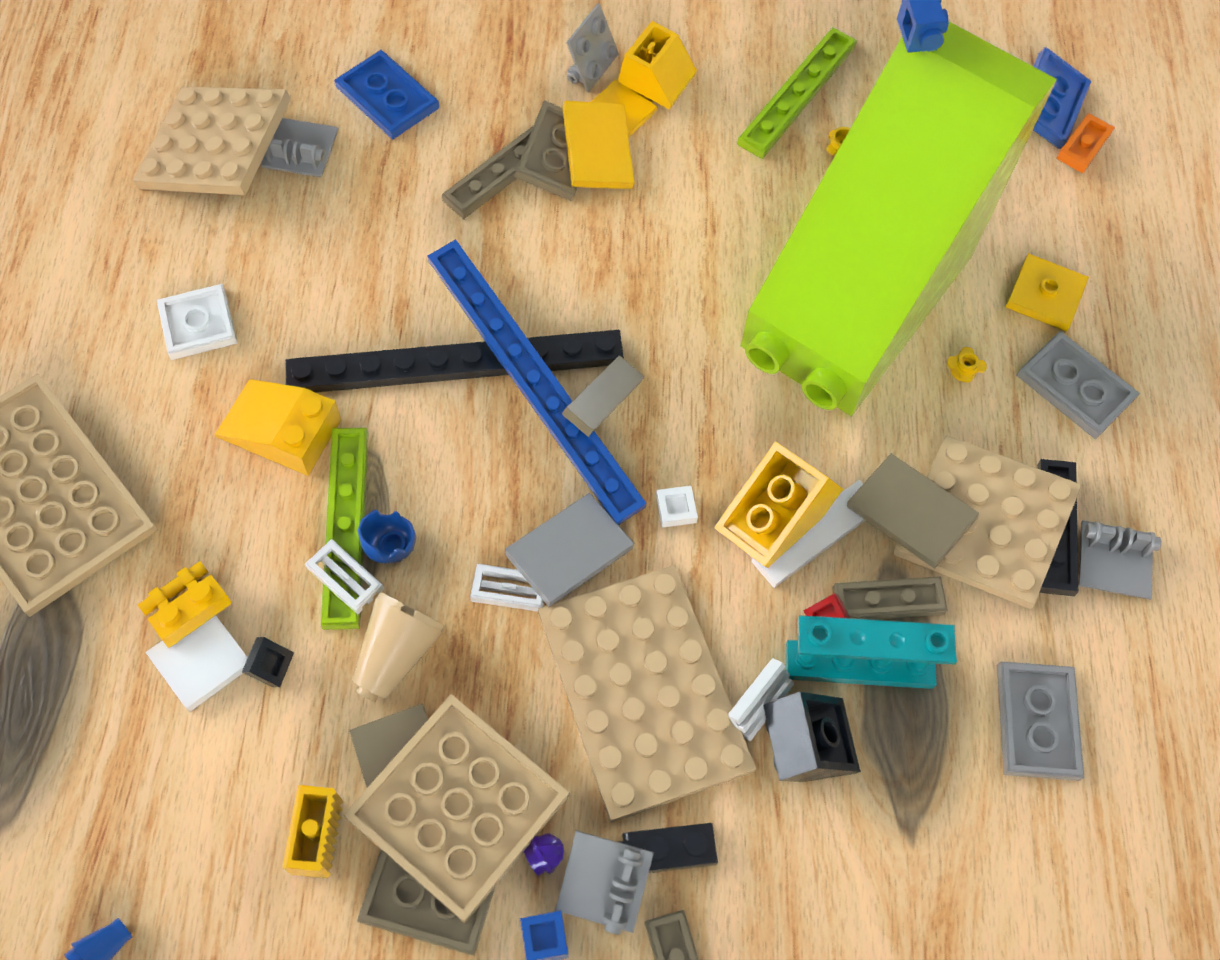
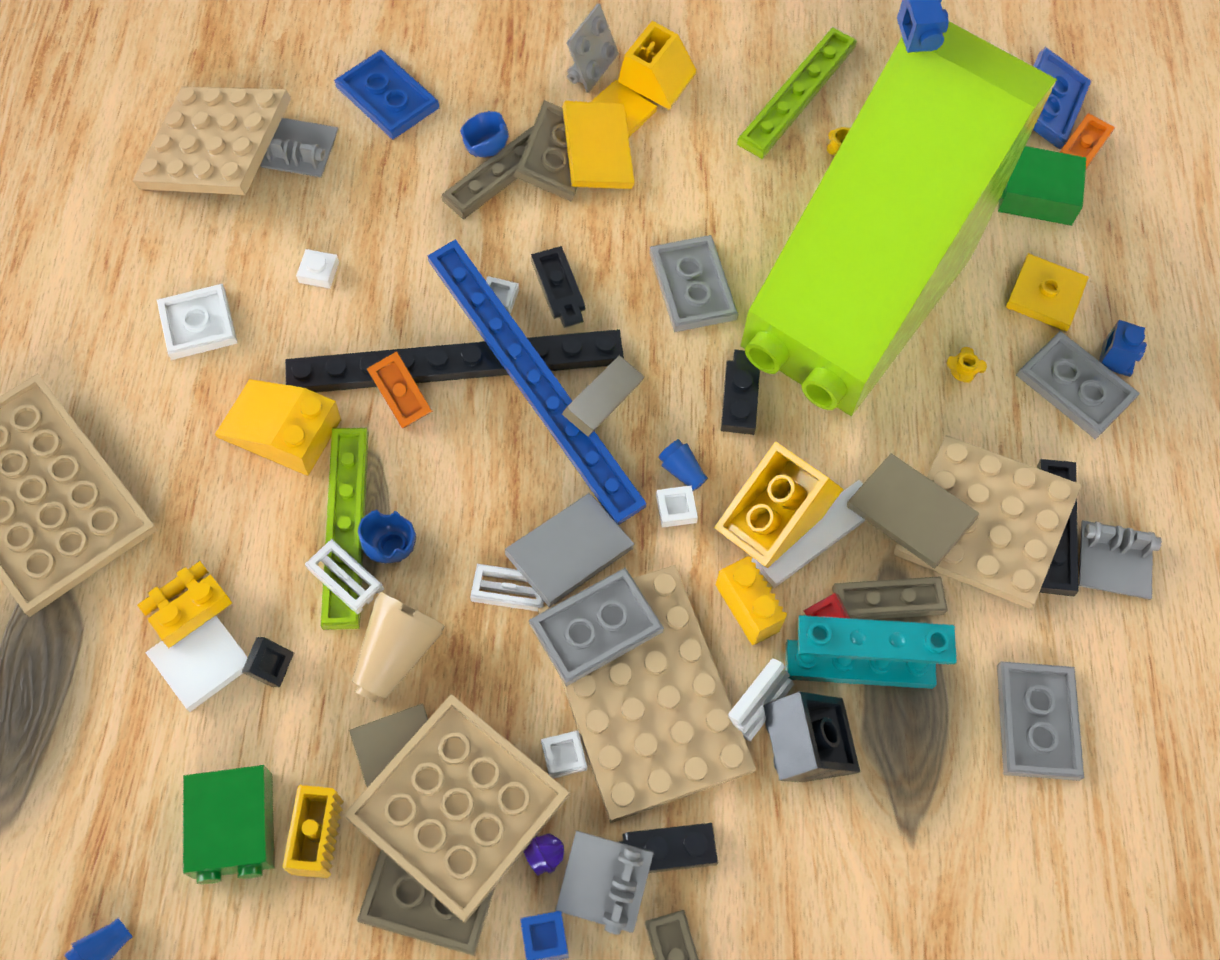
(228, 824): none -> green brick
(317, 268): none -> white plate
(399, 390): none -> orange plate
(485, 134): none -> blue hair
(505, 291): none -> white tile
(559, 286): none -> black hinge
(564, 754): none -> white tile
(595, 626): none -> light grey tile
(681, 463): none -> blue cone
(693, 283): none -> light grey tile
(740, 395): none -> black hinge
(750, 600): none -> yellow brick
(1045, 186): none -> green brick
(1123, 348): none -> blue brick

